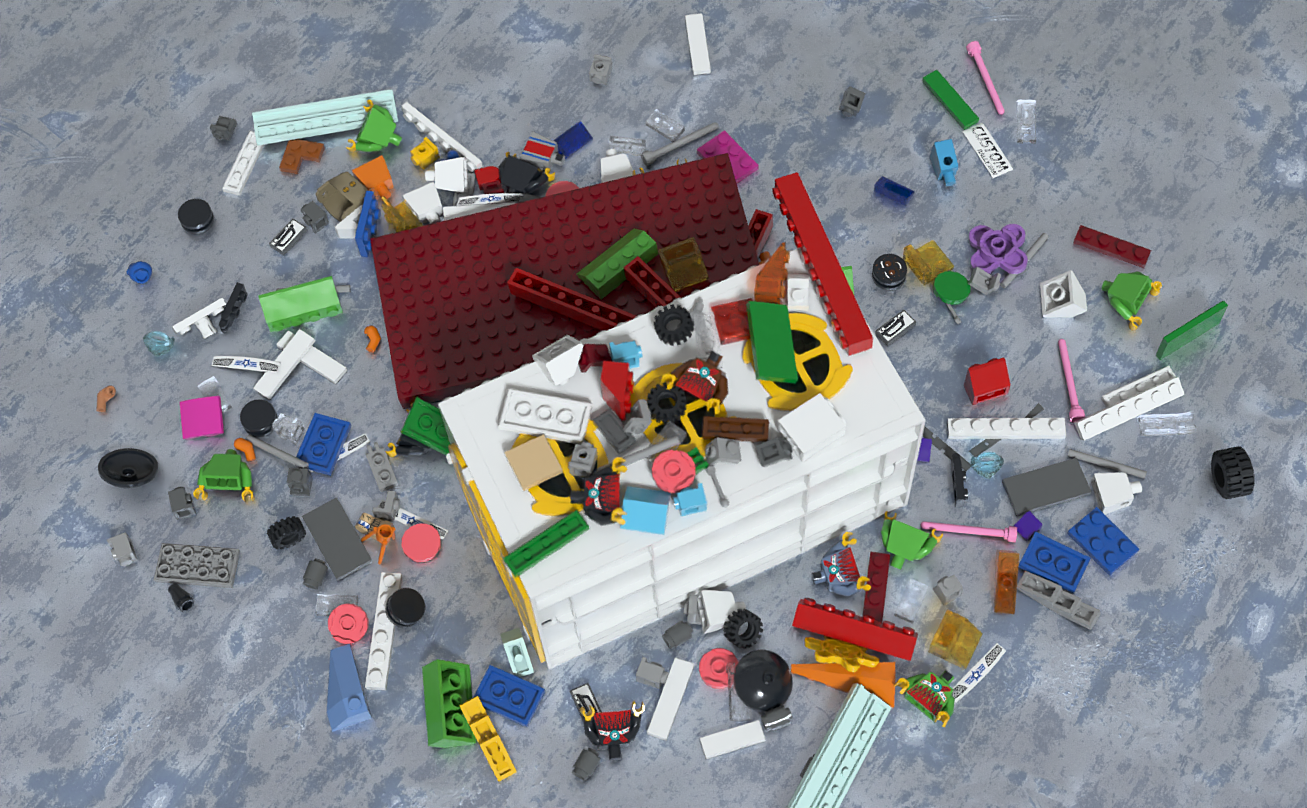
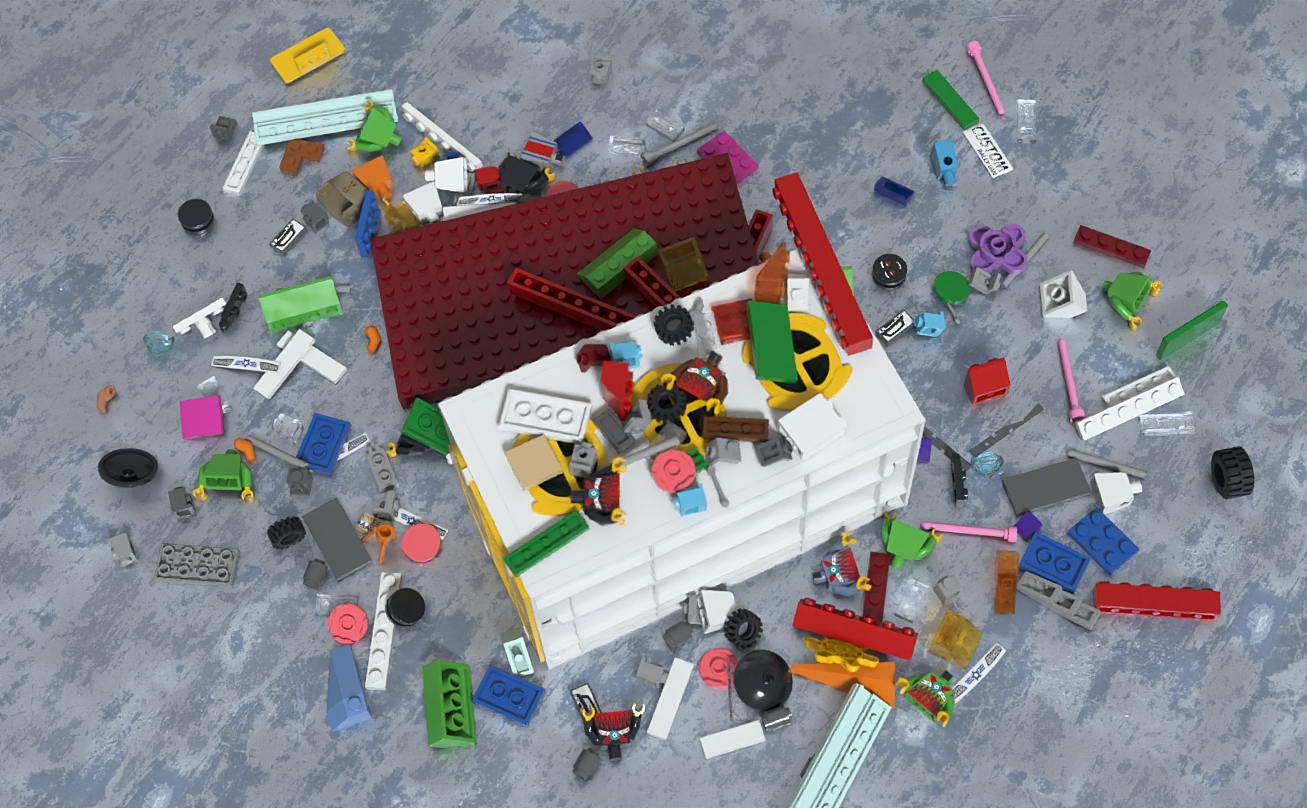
(139, 271): blue animal -> none
(181, 598): black cone -> none
(258, 418): black head -> none
(307, 55): none -> yellow bracket
(348, 226): white slope -> none
(488, 738): yellow slope -> none
(559, 359): white slope -> none
(615, 166): white torso -> none
(645, 510): medium azure slope -> none
(697, 44): white tile -> none
(851, 102): dark grey brick -> none
(927, 261): clear yellow bracket -> none
(930, 324): none -> medium azure brick
(1006, 428): white plate -> none
(1157, 601): none -> red brick

